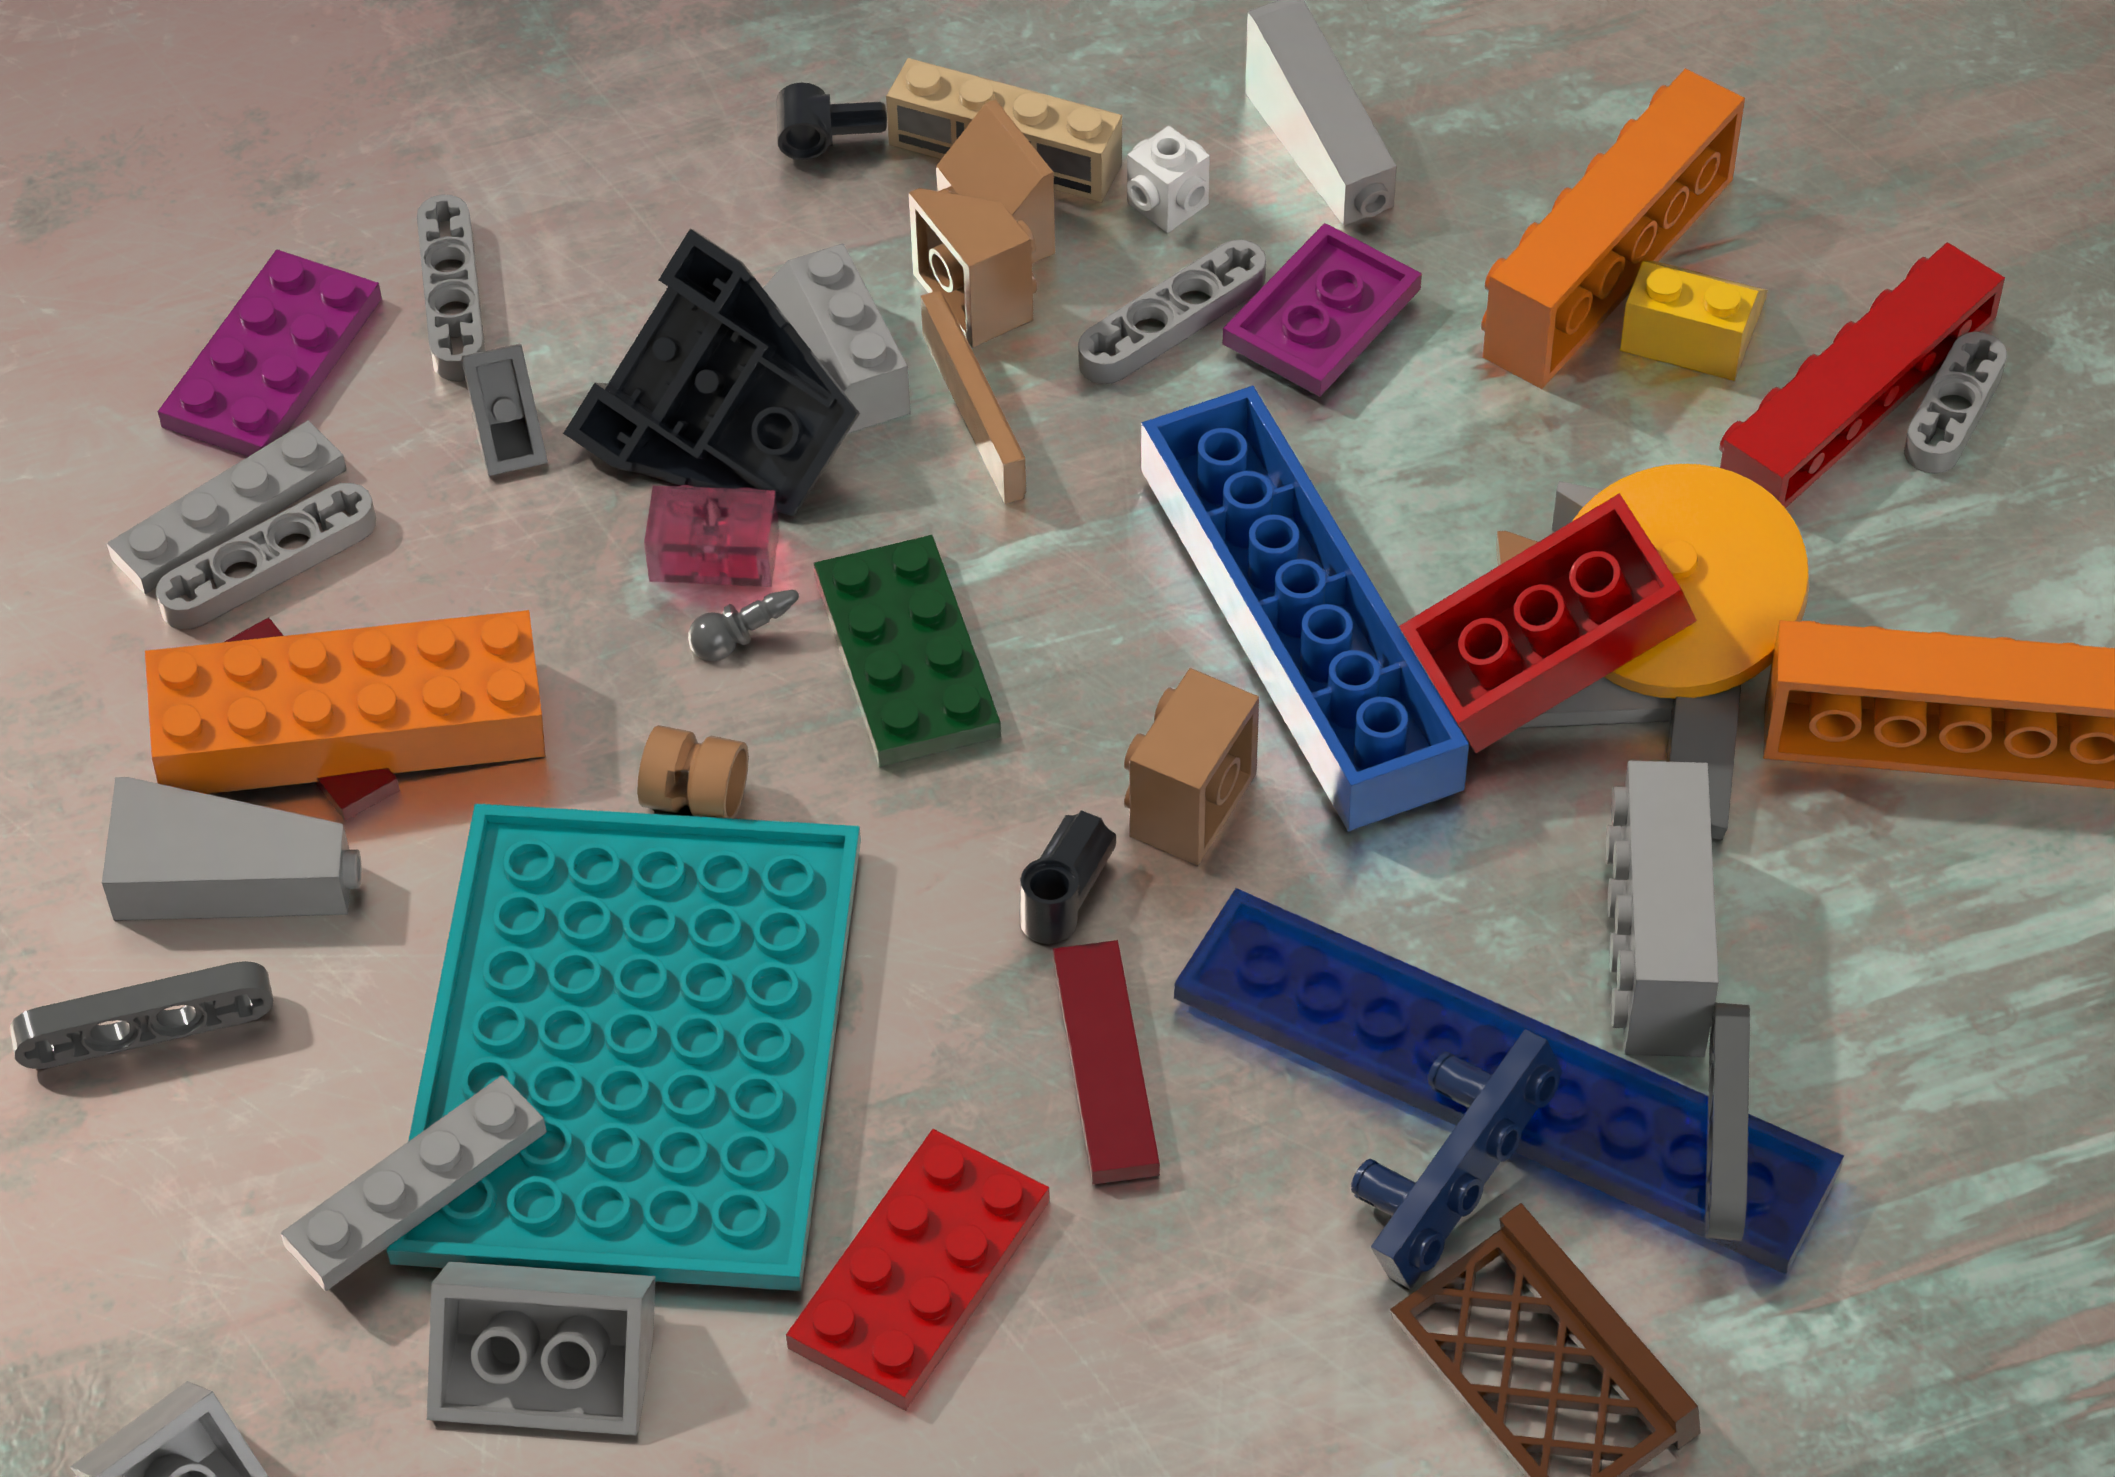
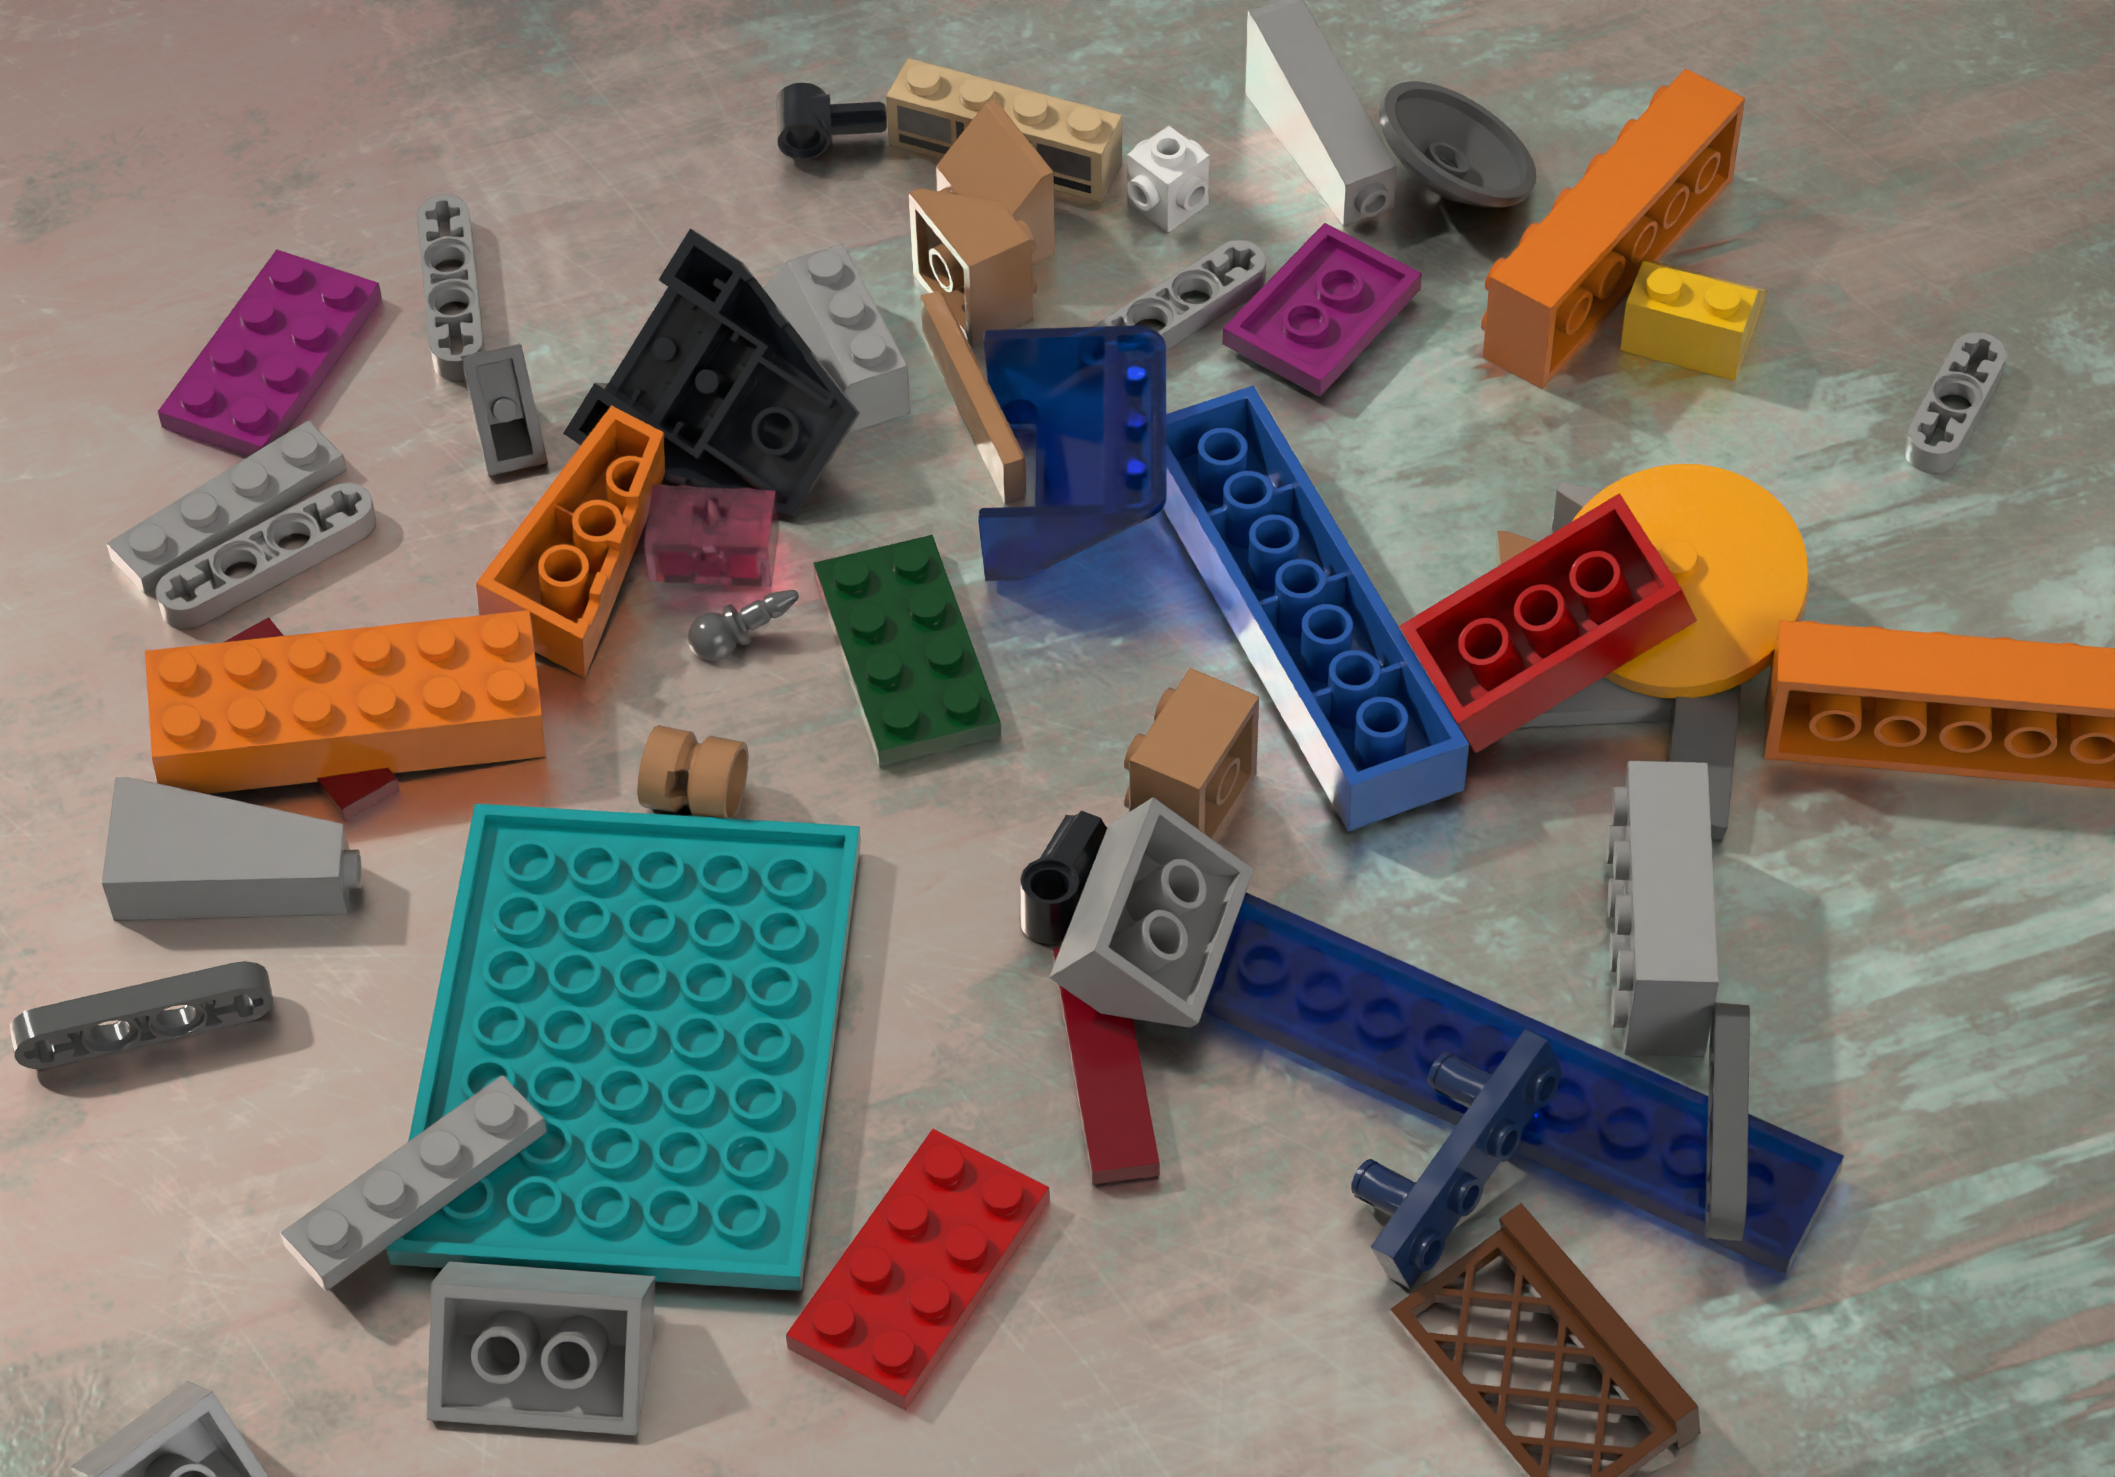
(579, 541): none -> orange wedge
(1098, 439): none -> clear blue windscreen
(1152, 919): none -> light grey slope
(1456, 146): none -> dark grey dish
(1862, 374): red brick -> none

